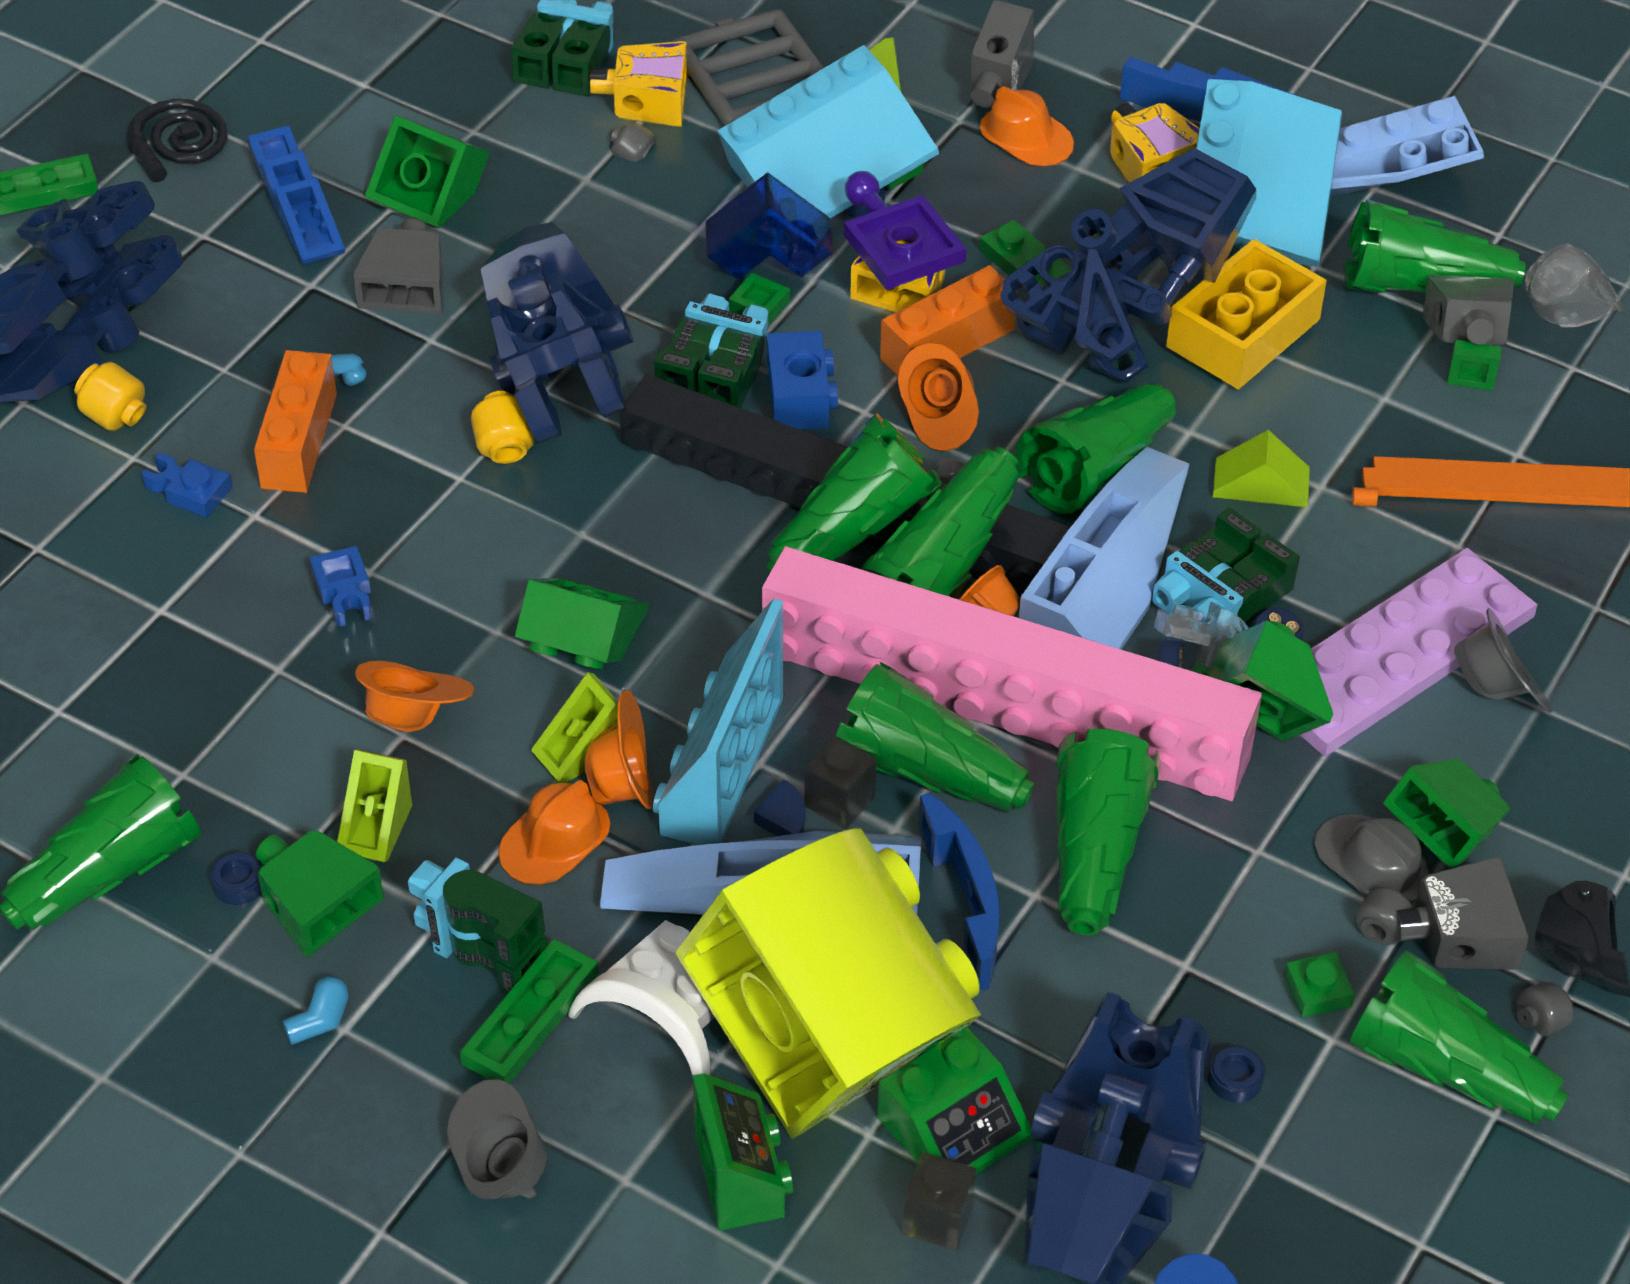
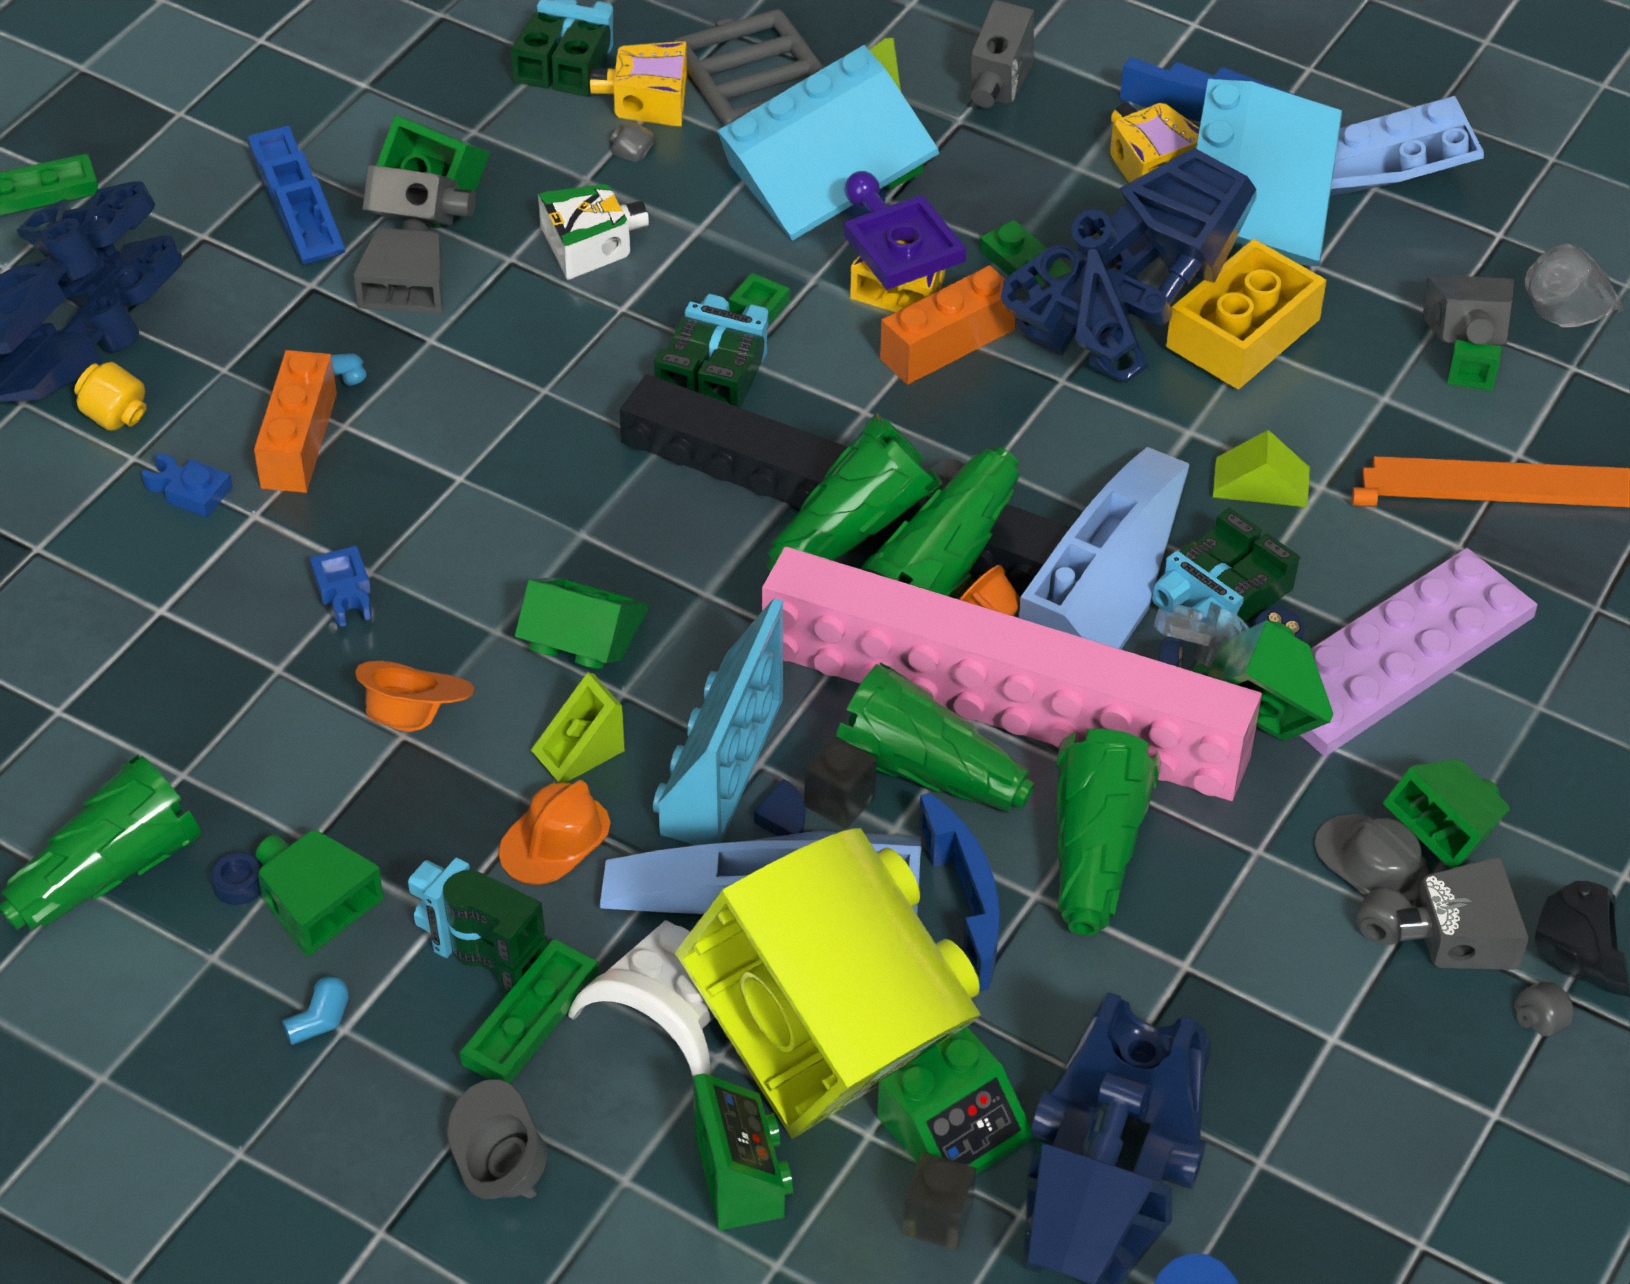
(185, 131): black piece -> none
(375, 804): lime slope -> none
(416, 196): none -> dark grey torso
(501, 428): yellow head -> none
(548, 316): dark blue piece -> none
(588, 227): none -> white torso
(619, 758): orange piece -> none
(766, 223): clear blue brick -> none
(799, 379): blue brick -> none
(938, 396): orange piece -> none
(1025, 129): orange piece -> none
(1087, 446): green cone -> none
(1236, 1074): dark blue tile -> none
(1319, 984): green plate -> none
(1401, 249): green cone -> none
(1450, 1041): green cone -> none
(1493, 665): dark grey piece -> none

